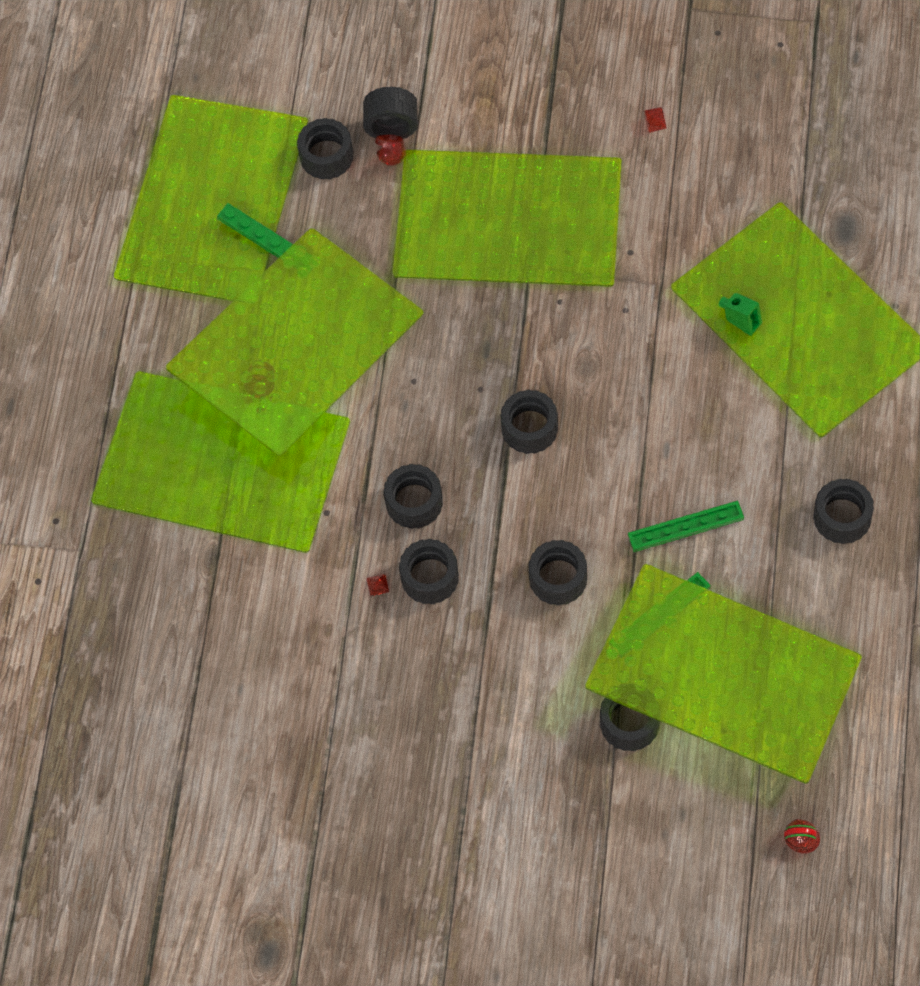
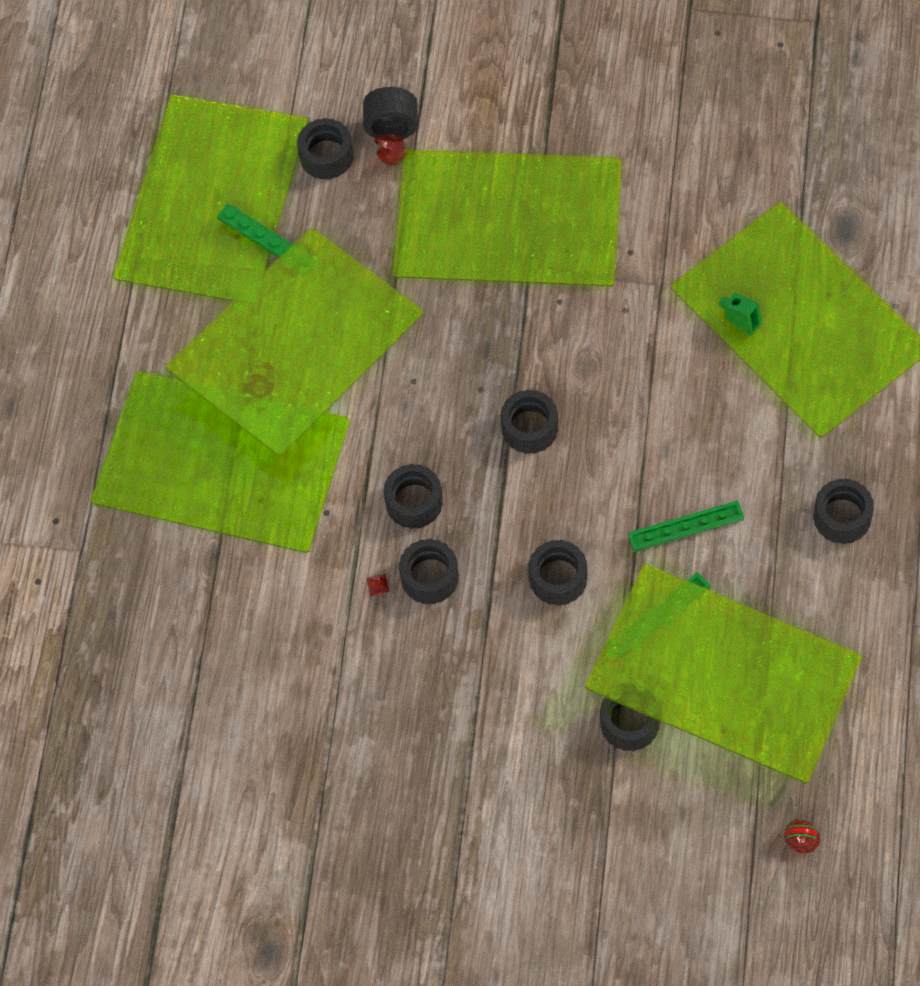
(655, 119): clear red slope -> none

